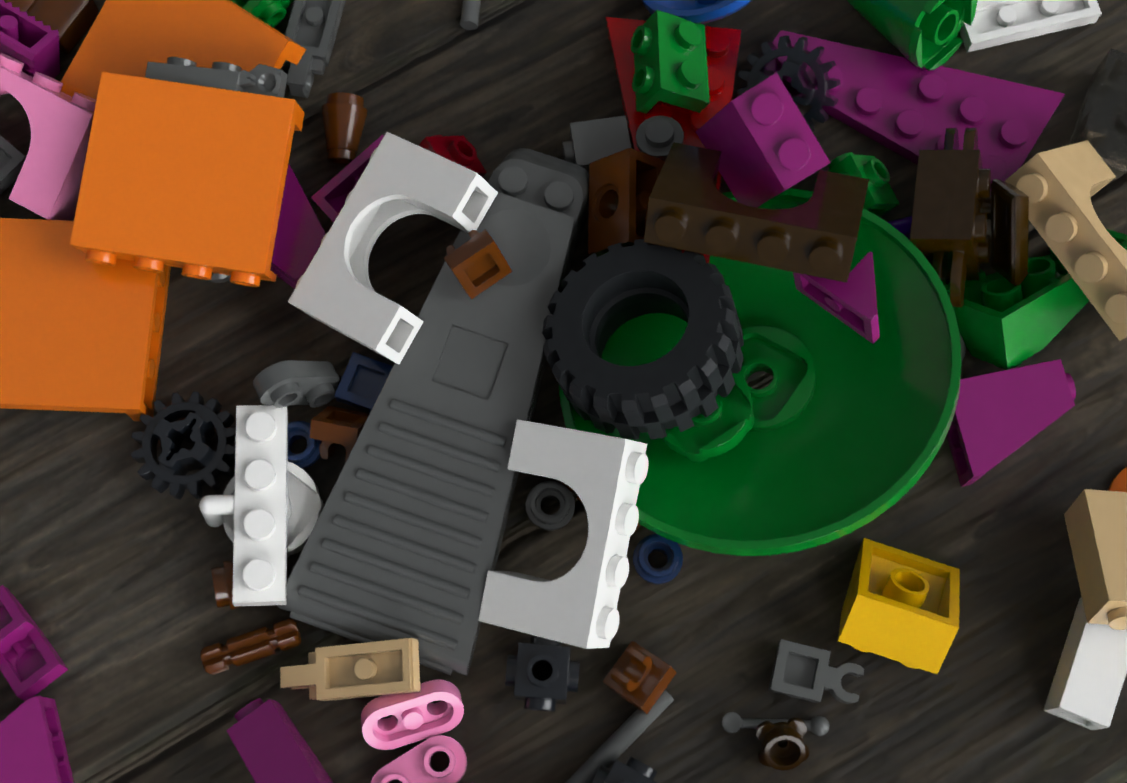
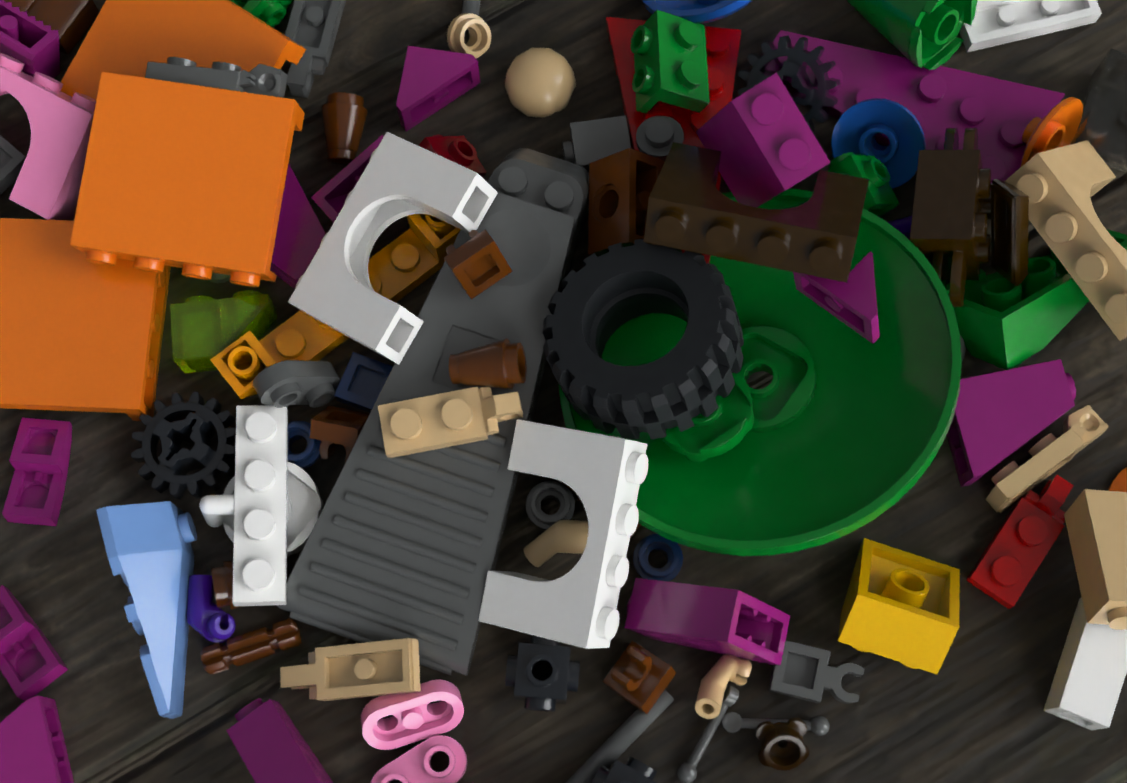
(40, 471): none -> magenta slope
(155, 558): none -> medium blue wedge
(203, 614): none -> dark purple arm
(208, 326): none -> clear neon green slope
(392, 274): none -> light orange slope
(432, 81): none -> magenta slope
(445, 419): none -> tan hinge
(479, 35): none -> tan plate
(491, 365): none -> reddish brown cone
(540, 82): none -> tan hair
(561, 537): none -> tan arm
(687, 771): none -> dark grey hinge
(708, 619): none -> magenta slope
(715, 682): none -> tan arm
(857, 131): none -> blue dish
(1021, 543): none -> red hinge
(1047, 457): none -> tan hinge
(1054, 129): none -> orange dish

